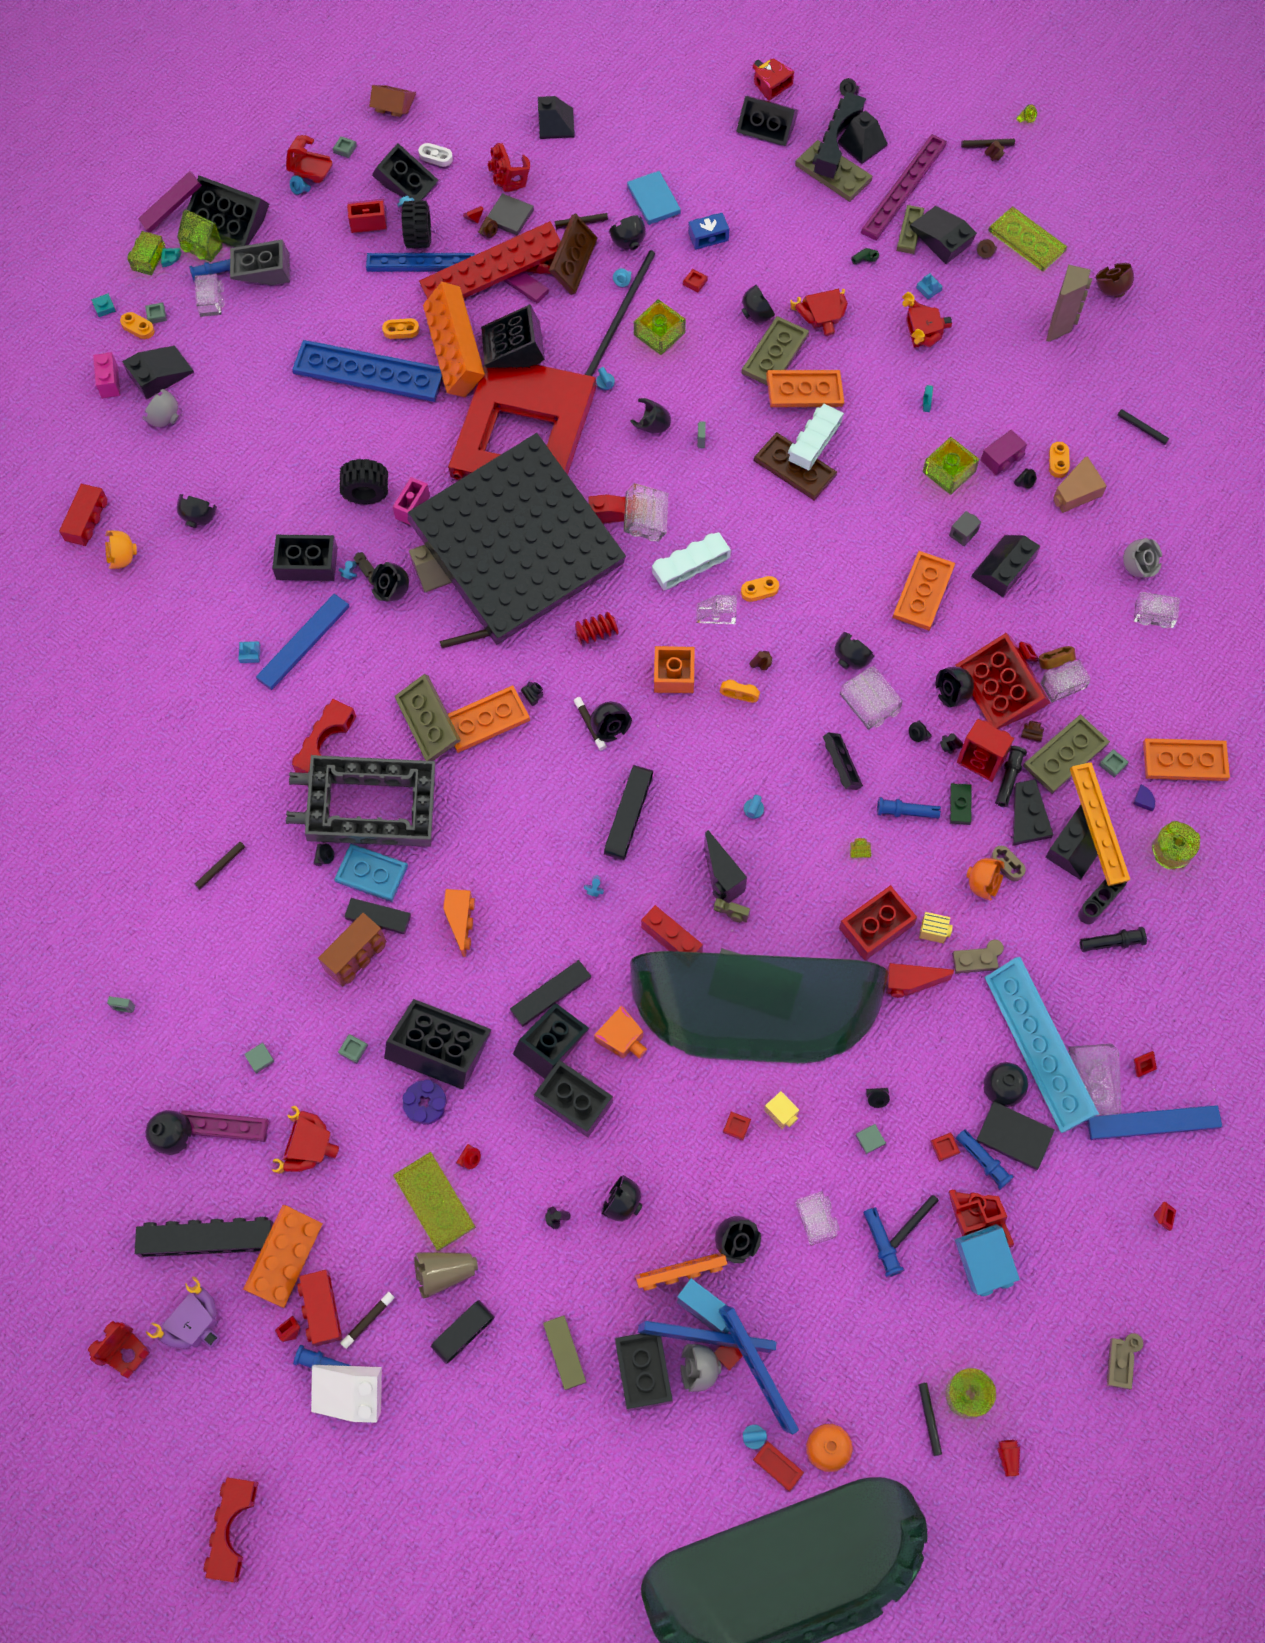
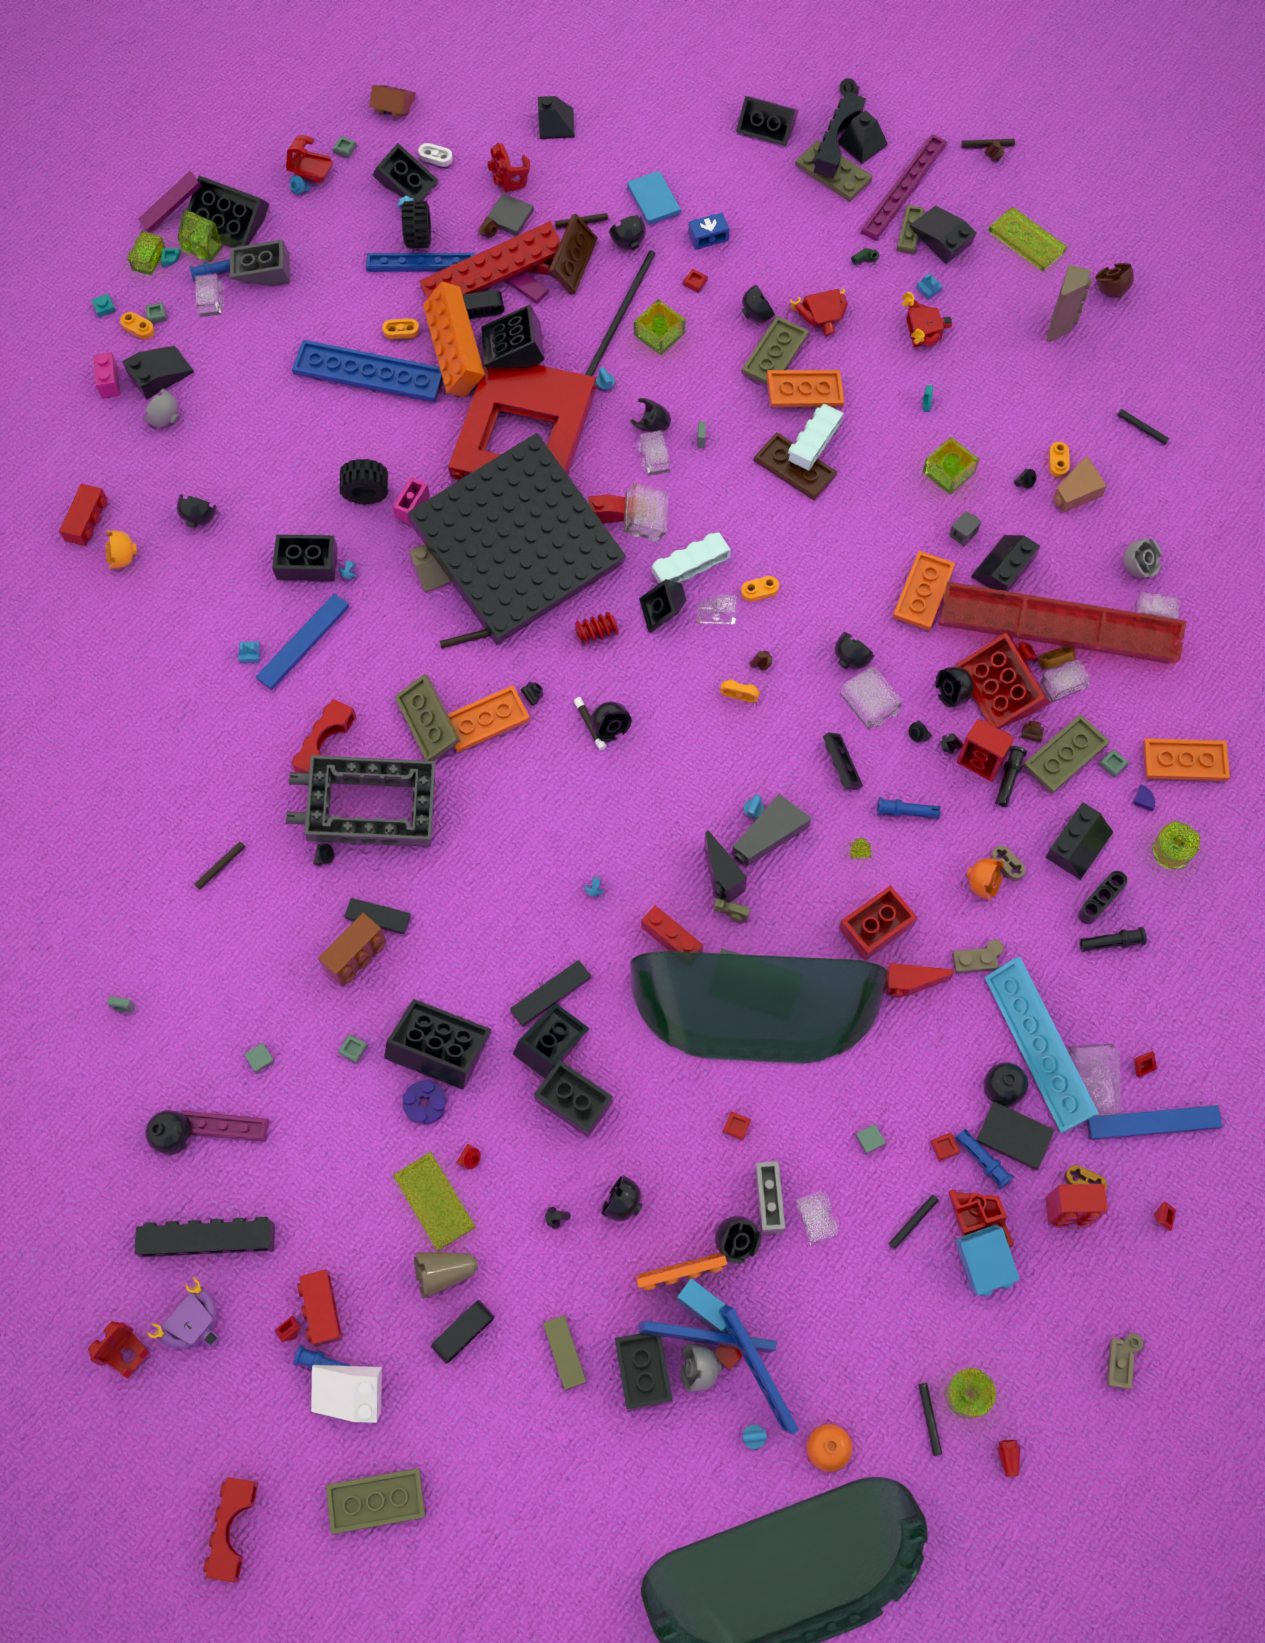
(283, 1256): orange plate -> none
(306, 1143): red torso -> none
(364, 565): dark brown axle -> none
(367, 215): red slope -> none
(367, 1320): dark brown bar -> none
(371, 872): dark azure tile -> none
(375, 1501): none -> olive plate
(389, 582): black cylinder -> none
(458, 911): orange slope -> none
(474, 214): red slope -> none
(484, 304): none -> black beam
(621, 1035): orange torso -> none
(622, 277): medium azure plate -> none
(628, 812): black beam -> none
(654, 453): none -> clear brick
(662, 603): none -> black slope
(674, 669): orange brick -> none
(769, 1198): none -> light grey brick
(770, 830): none -> dark grey slope
(772, 77): red torso -> none
(778, 1466): red tile -> none
(782, 1110): light yellow brick -> none
(878, 1097): black plate -> none
(886, 1251): blue pin -> none
(935, 927): light yellow brick -> none
(960, 803): dark green plate -> none
(986, 248): reddish brown plate -> none
(1004, 452): magenta brick -> none
(1028, 114): clear neon green plate -> none
(1029, 814): black wing -> none
(1062, 623): none -> clear red piece
(1076, 1204): none -> red brick
(1085, 1174): none -> pearl gold beam
(1099, 824): light orange plate -> none

